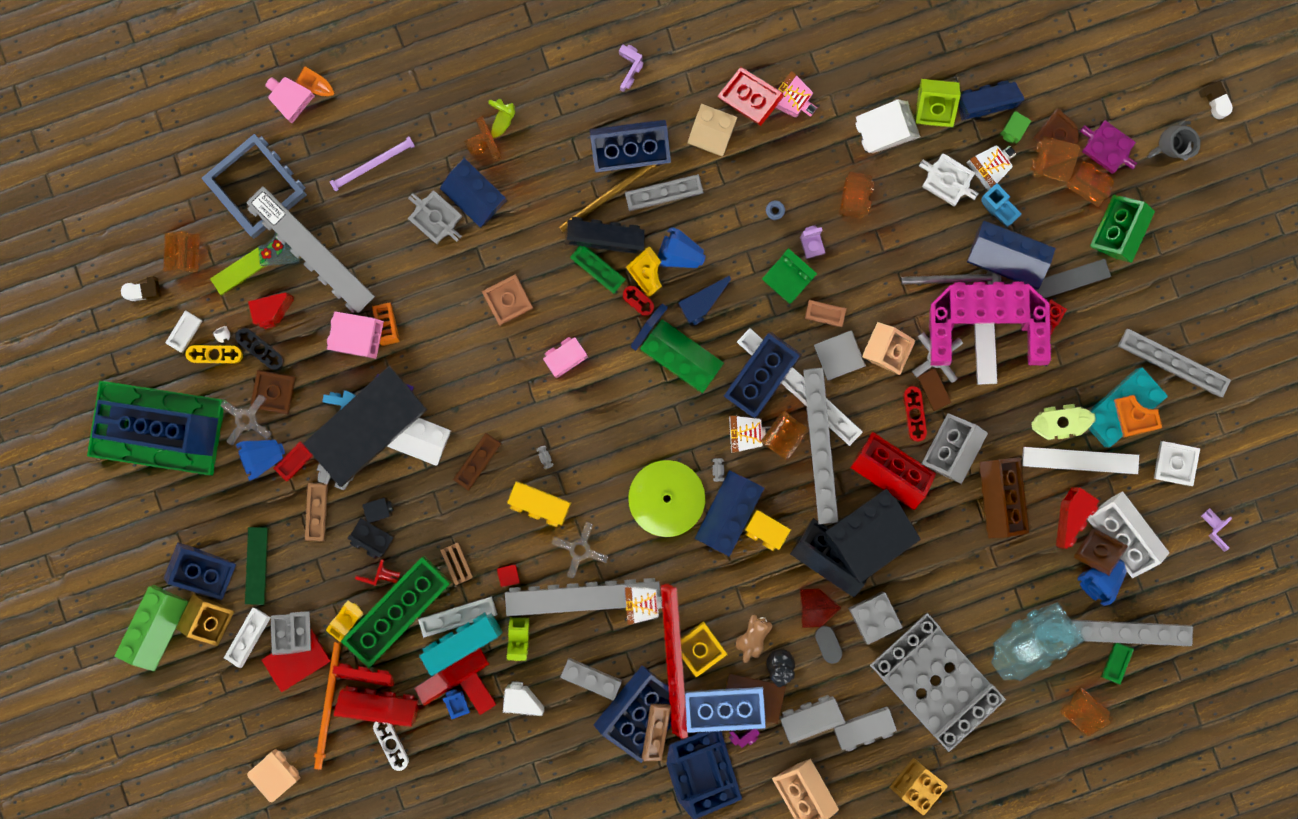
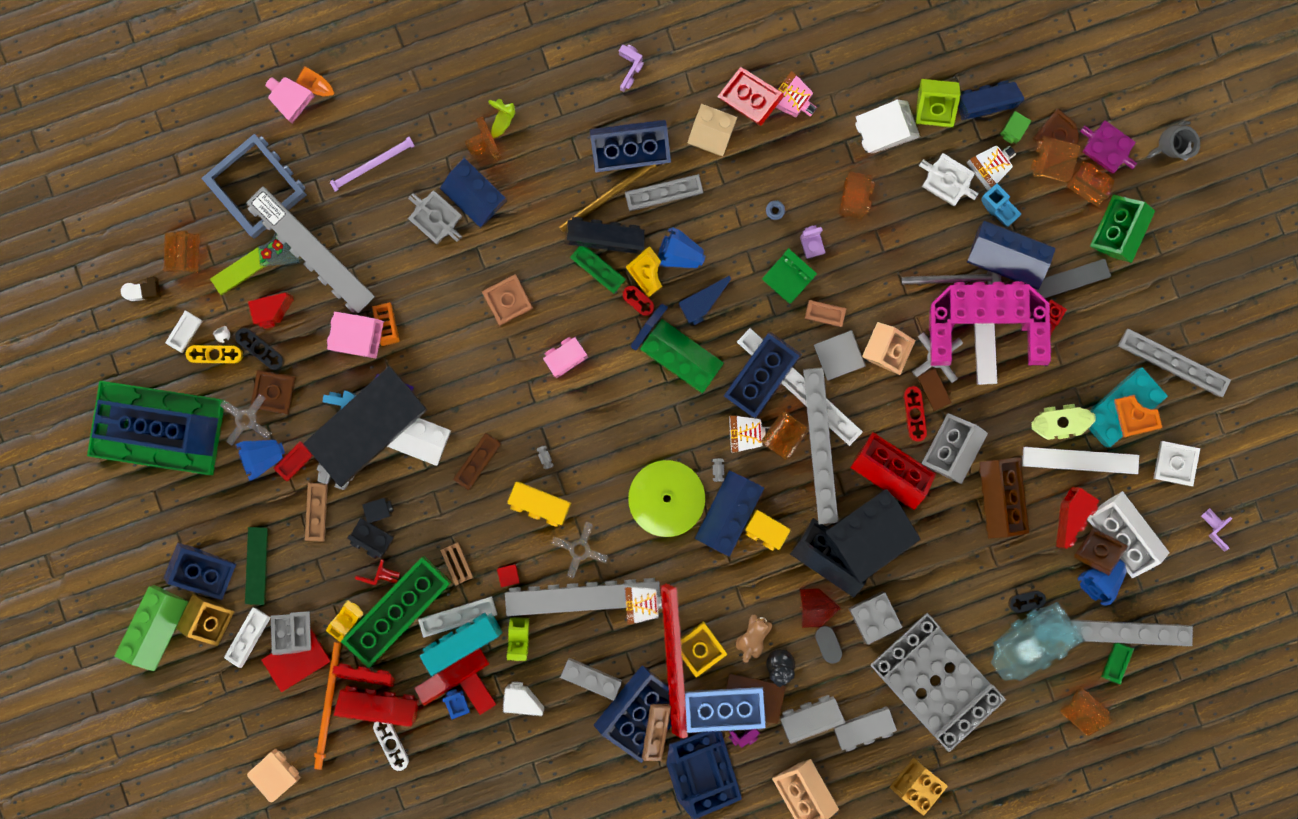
(1028, 605): none -> black beam
(1218, 99): leg -> none

